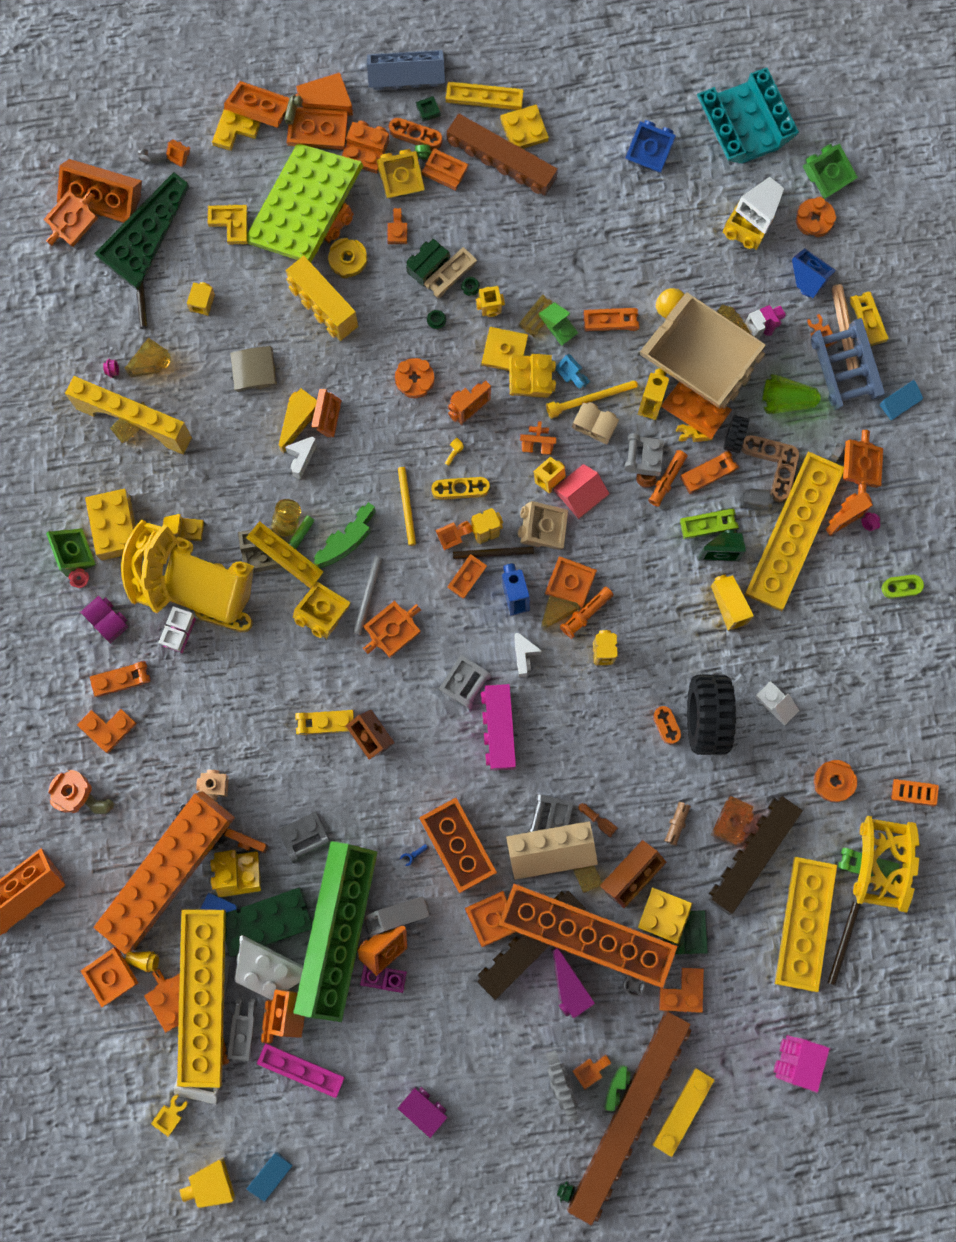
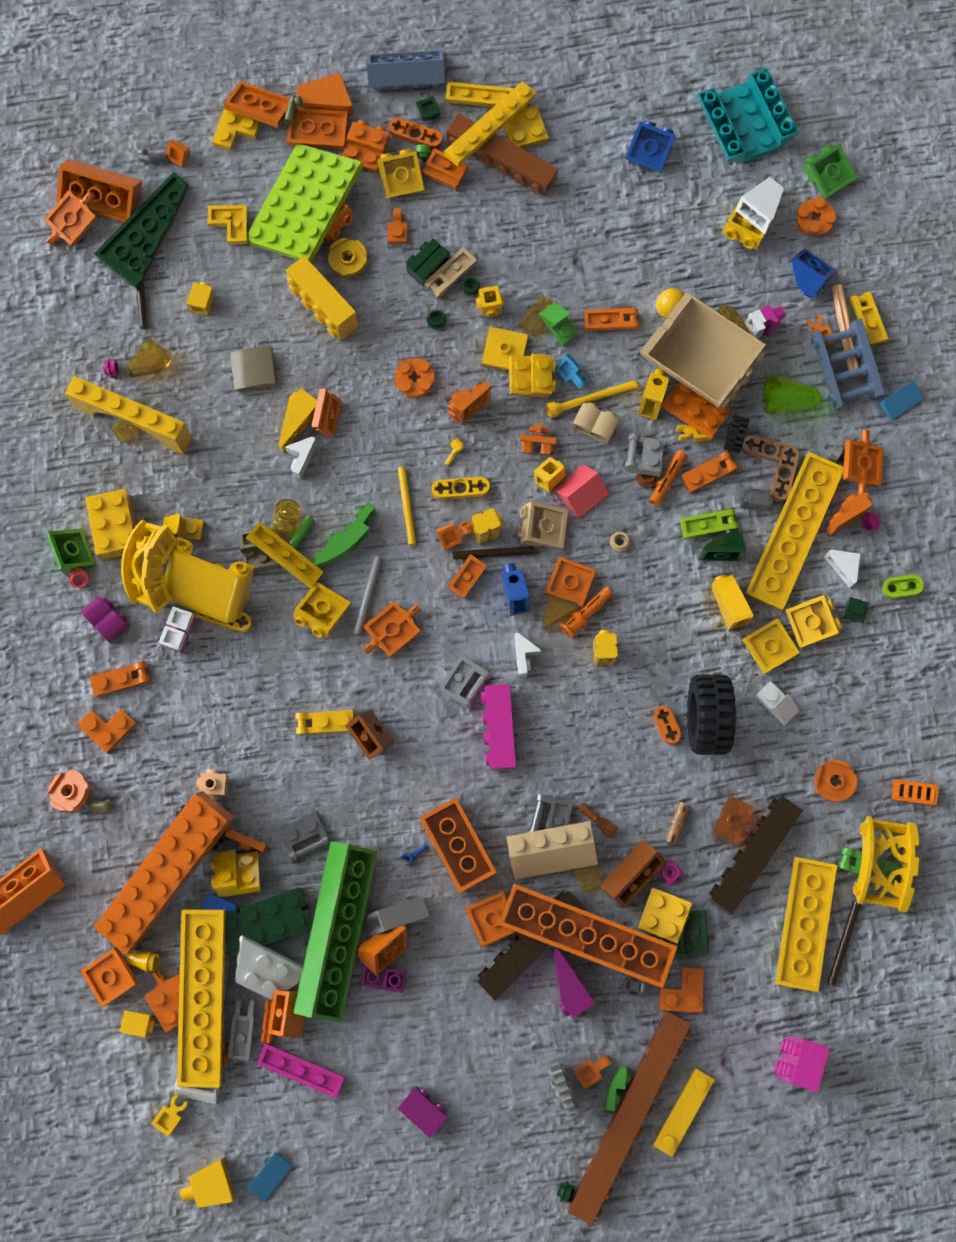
(137, 1023): none -> yellow brick
(490, 124): none -> yellow plate
(624, 537): none -> tan plate
(669, 879): none -> dark pink plate
(770, 646): none -> yellow plate
(814, 621): none -> yellow plate
(845, 565): none -> white slope
(856, 610): none -> dark green plate

